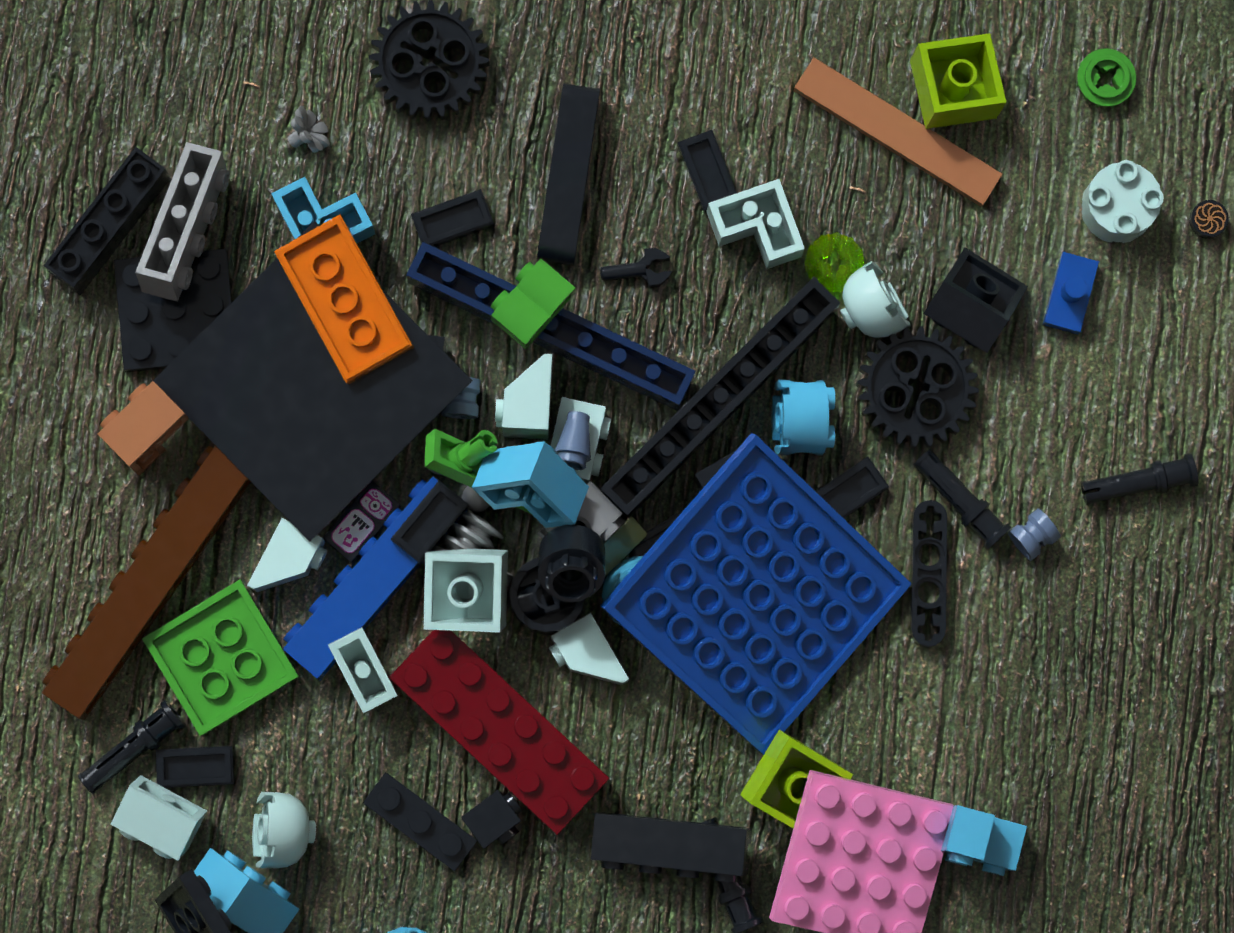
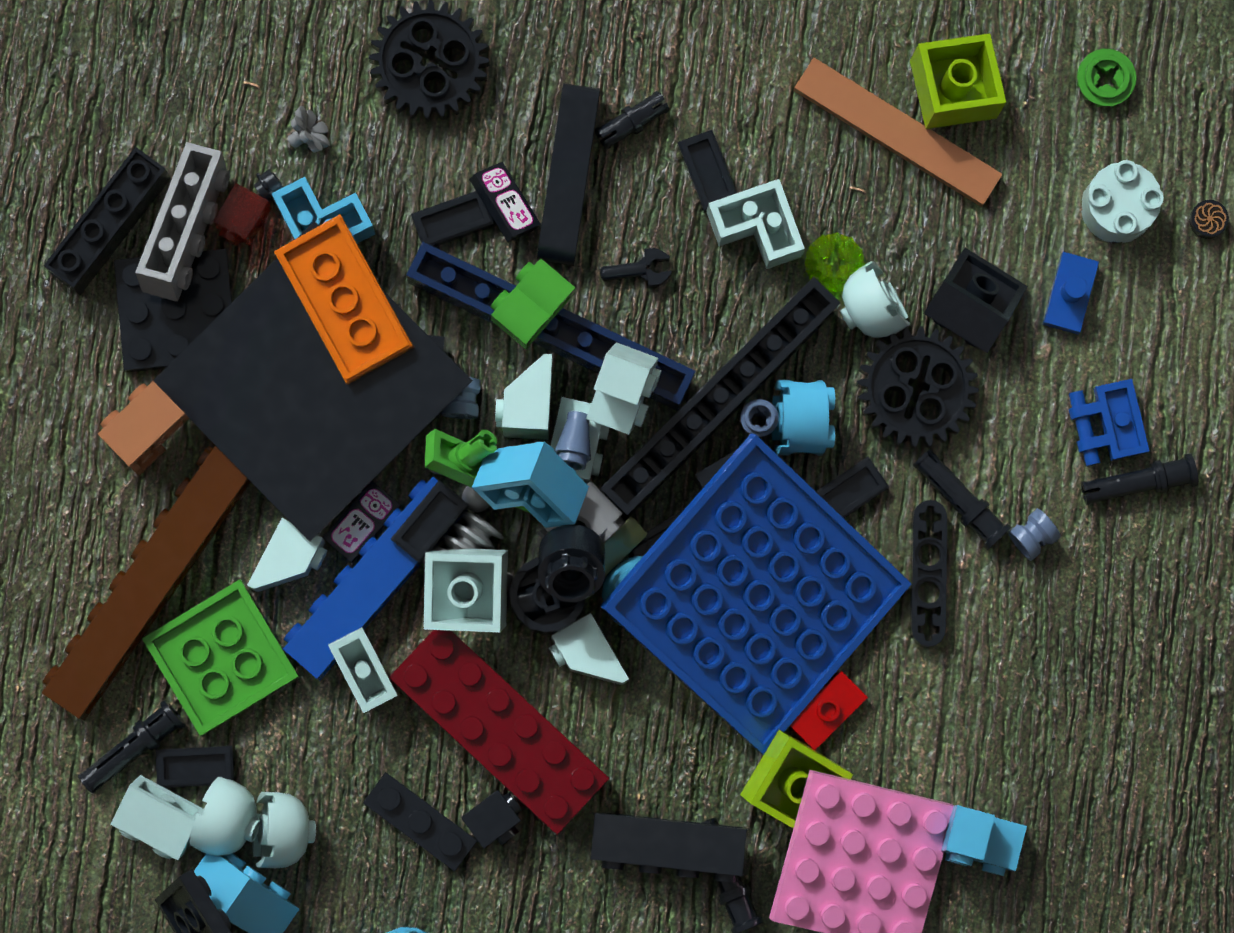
(225, 820): none -> light aqua cylinder
(241, 216): none -> clear red brick
(267, 184): none -> black plate
(505, 201): none -> tile
(621, 388): none -> light aqua brick
(632, 120): none -> black pin
(762, 409): none -> sand blue cone
(828, 710): none -> red plate
(1120, 421): none -> blue plate

